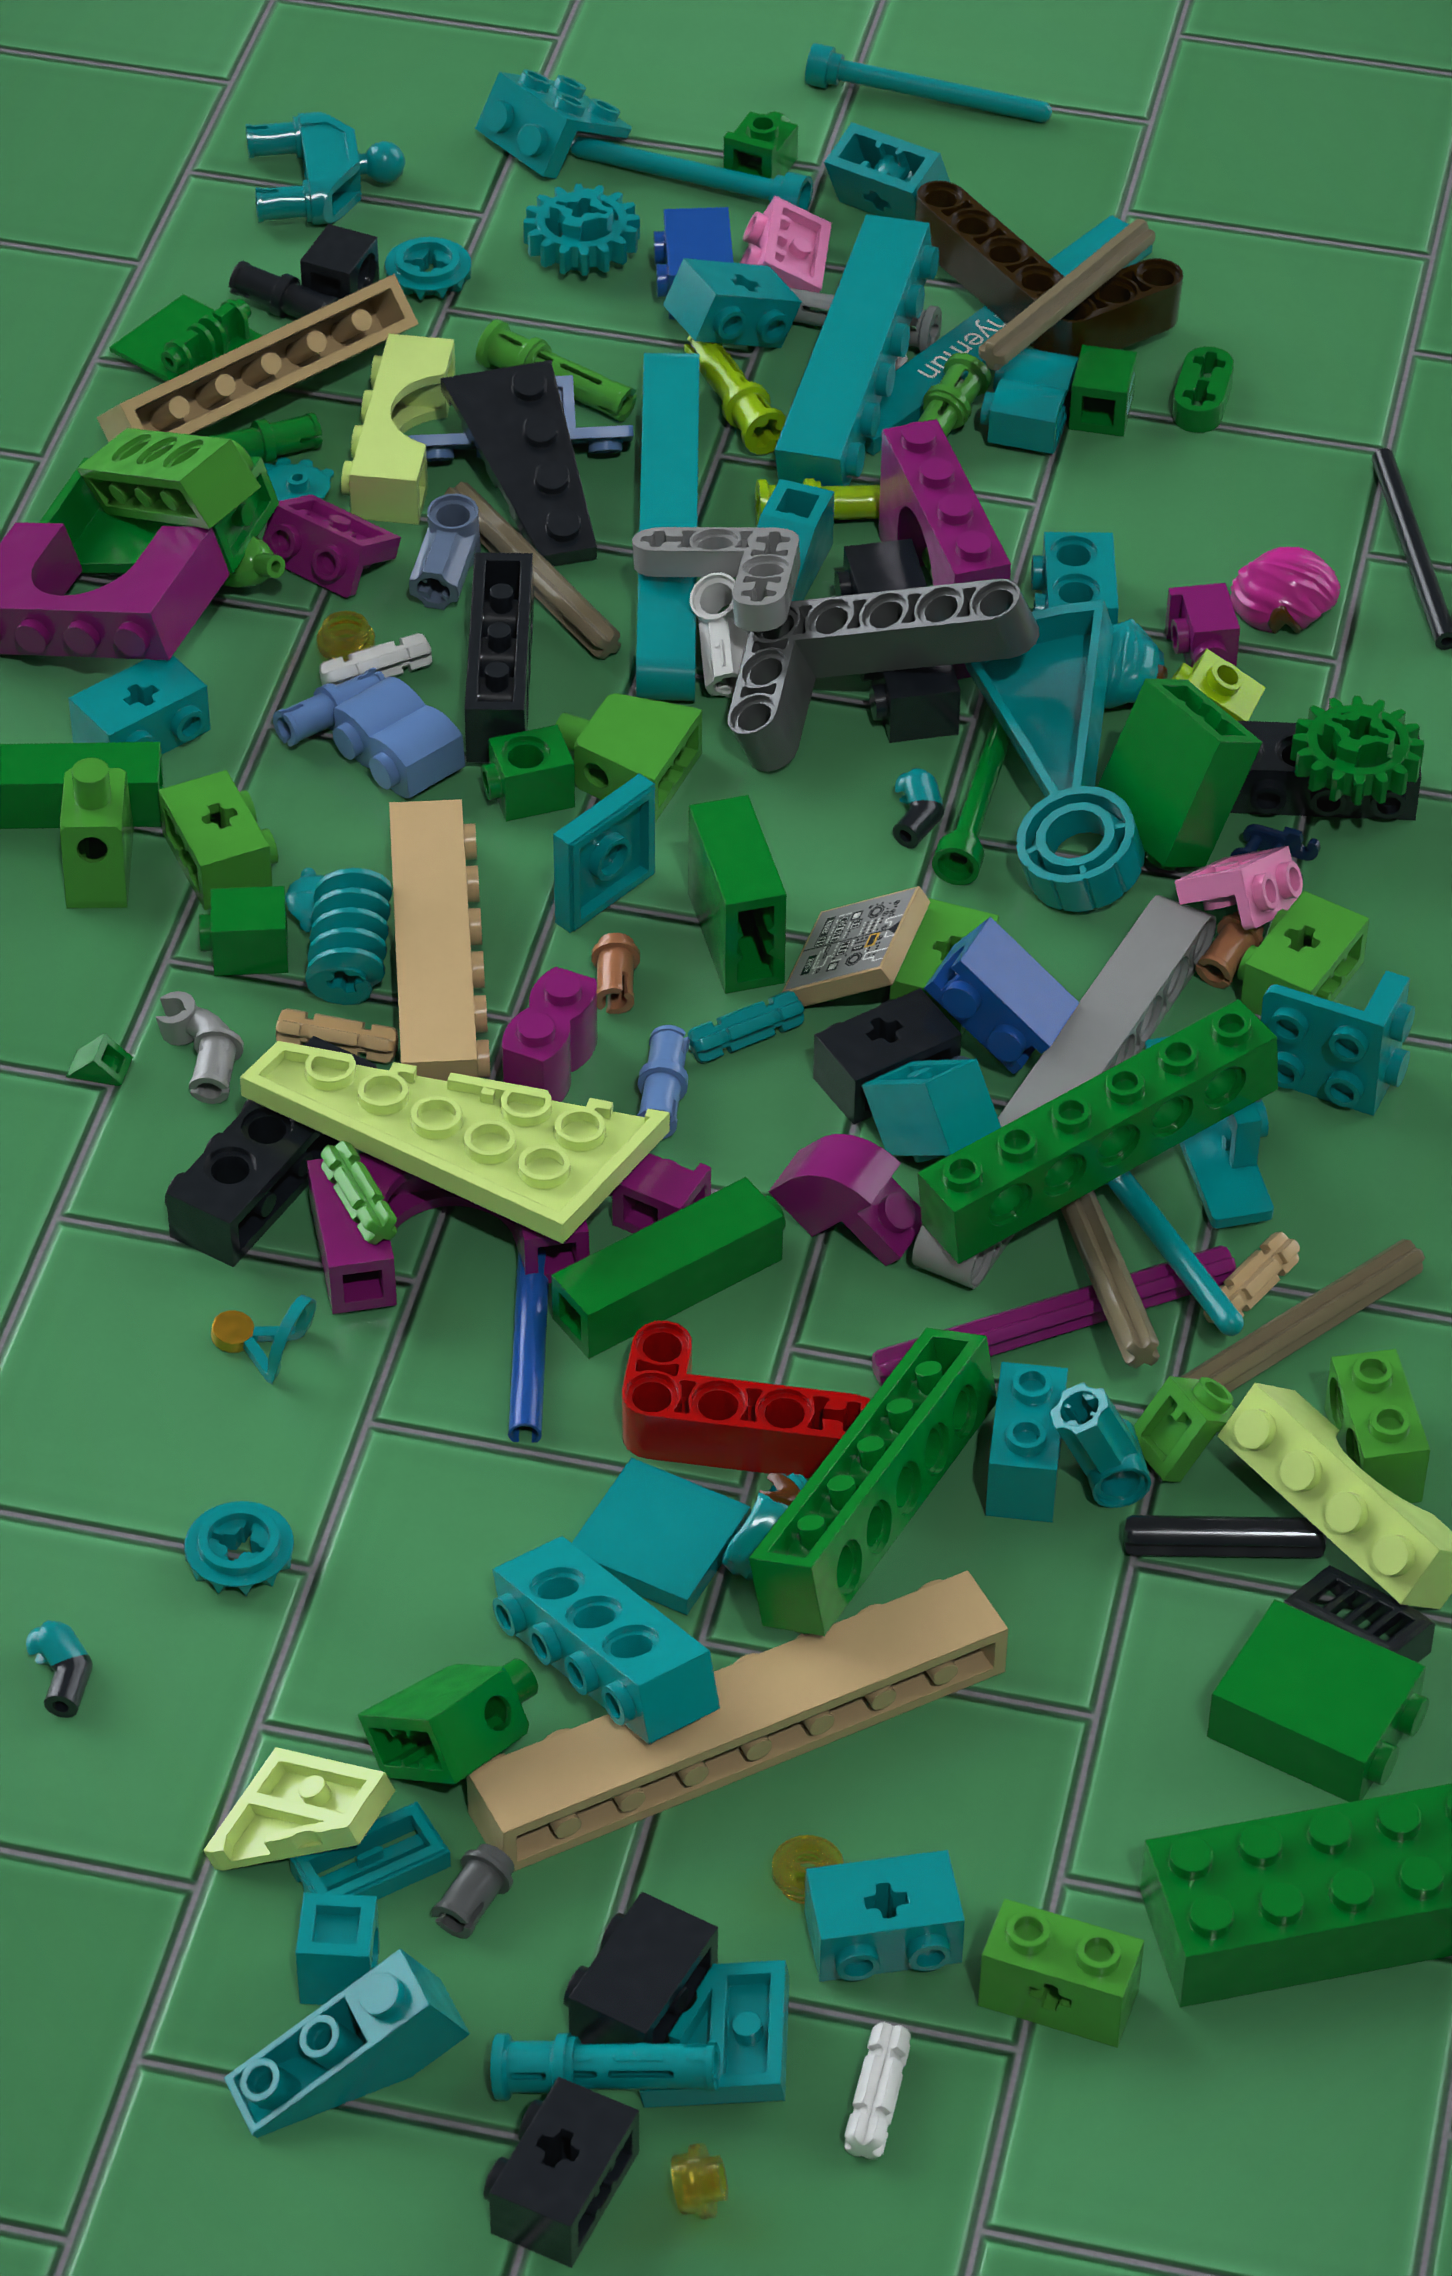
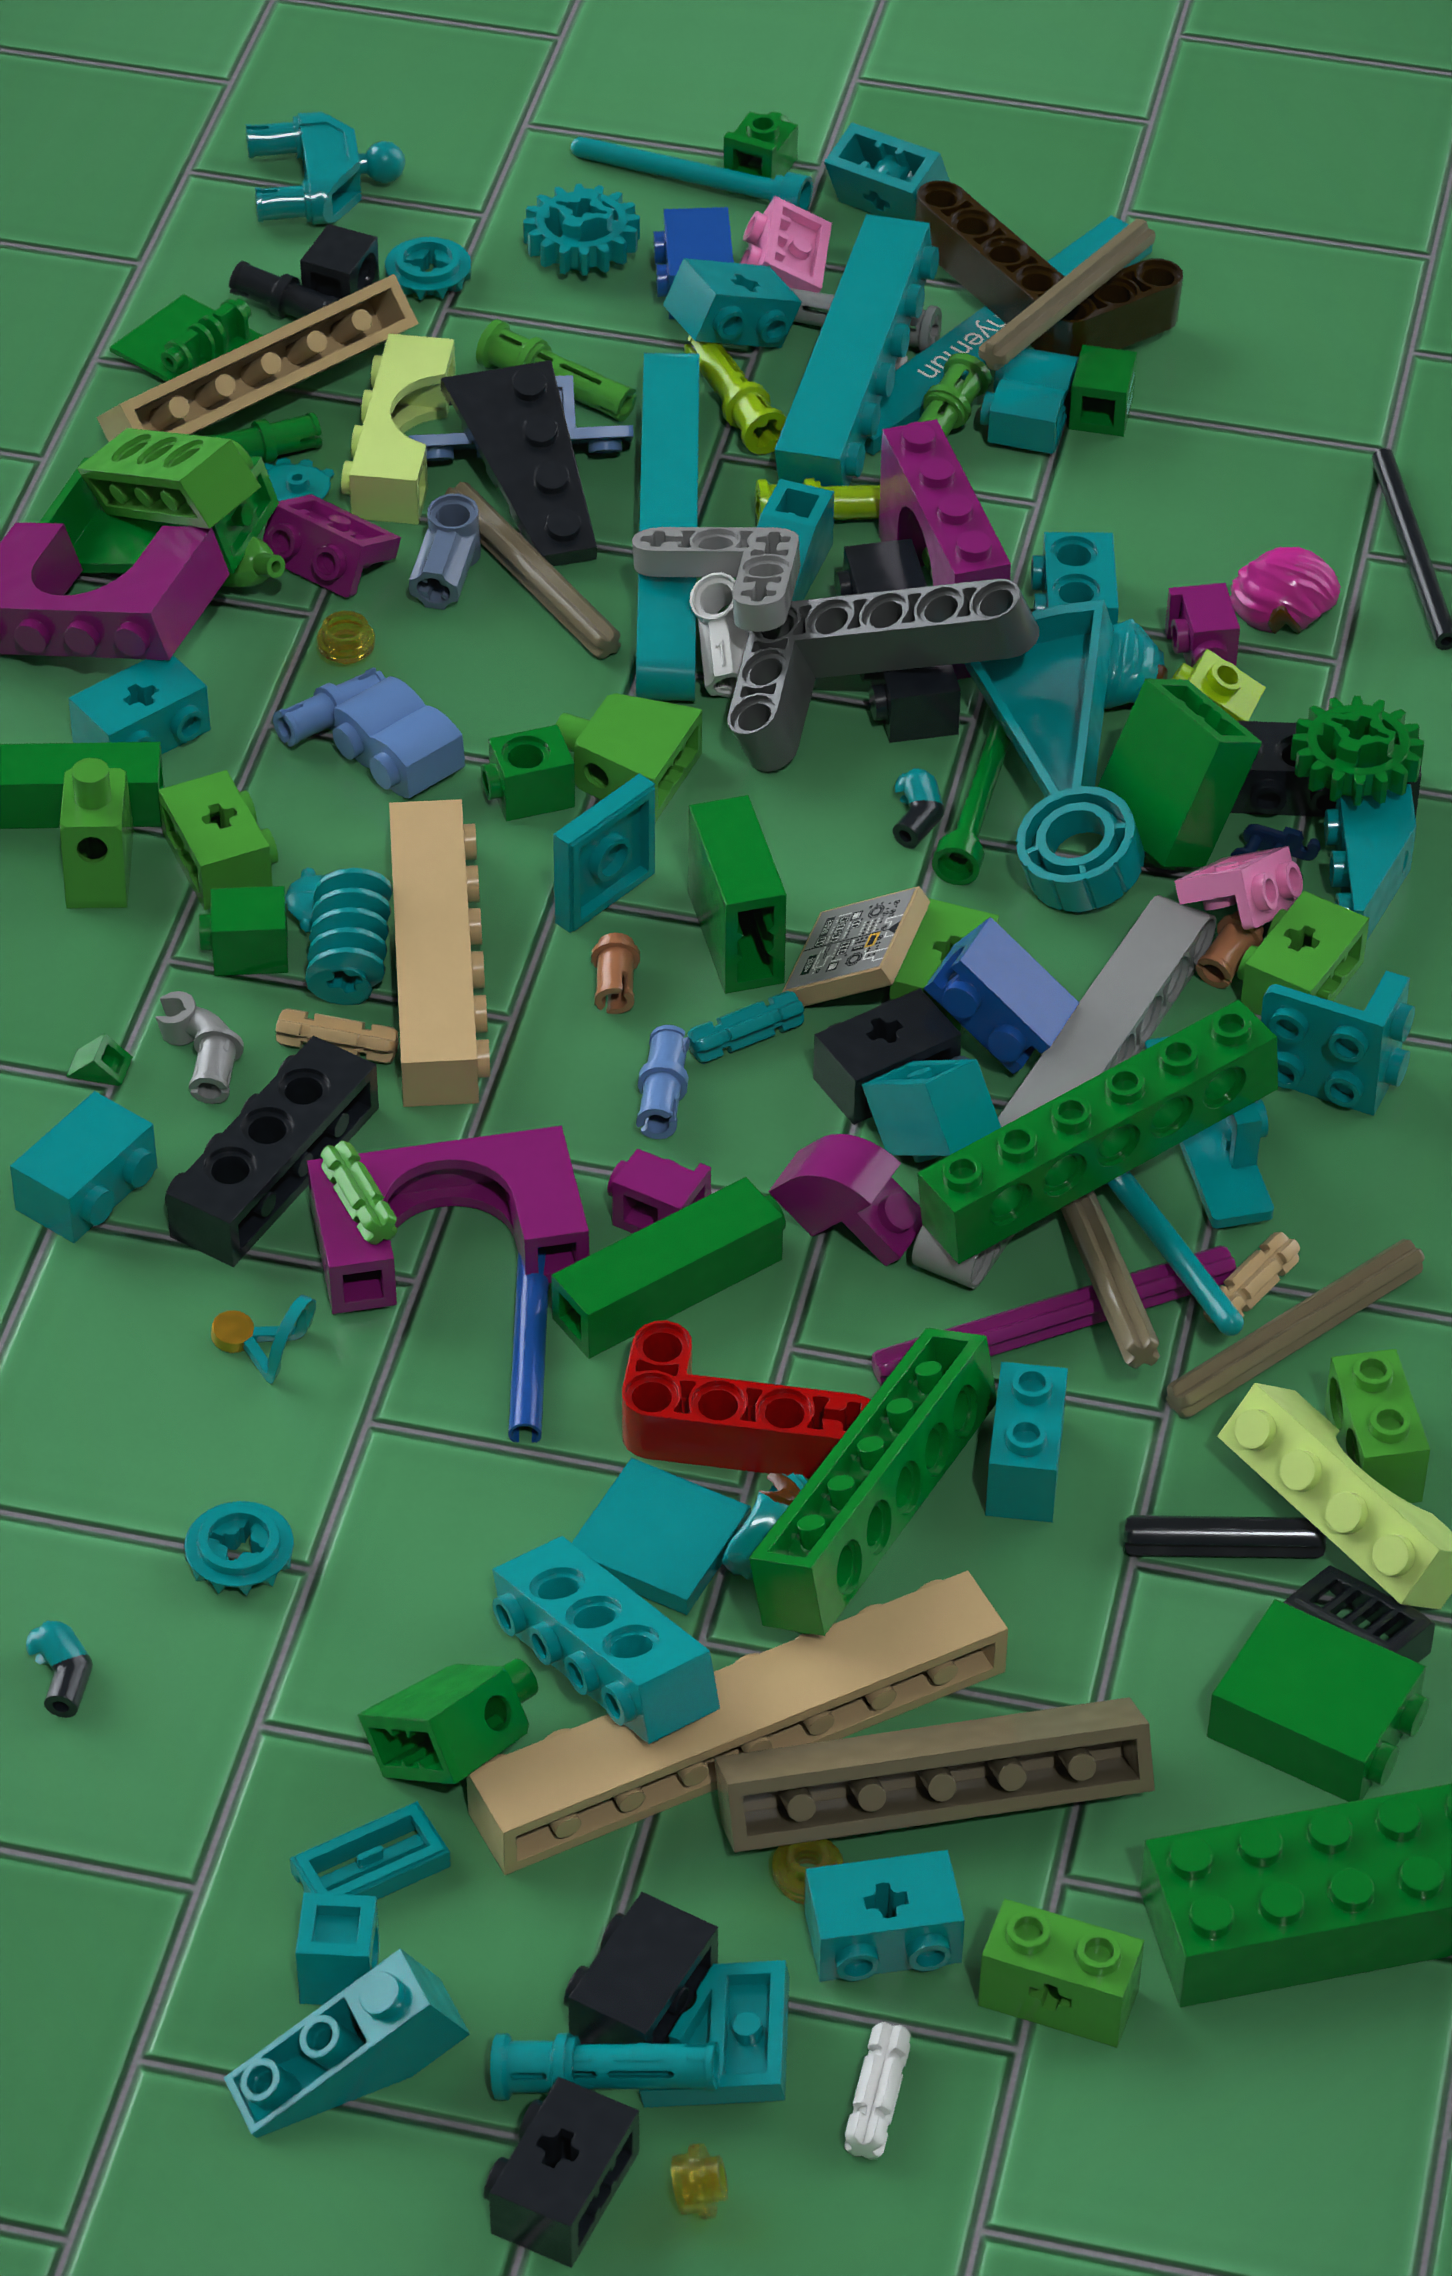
(84, 1167): none -> teal brick
(299, 1809): yellowish green wing -> none
(389, 659): white axle -> none
(468, 1134): yellowish green wing -> none
(483, 1876): dark grey pin -> none
(498, 650): black brick -> none
(541, 116): teal bracket -> none
(553, 1033): magenta brick -> none
(828, 67): teal piece -> none
(934, 1774): none -> dark tan brick
(1102, 1445): teal piece -> none
(1182, 1424): bright green bracket -> none
(1211, 391): green beam -> none
(1371, 851): none -> teal slope

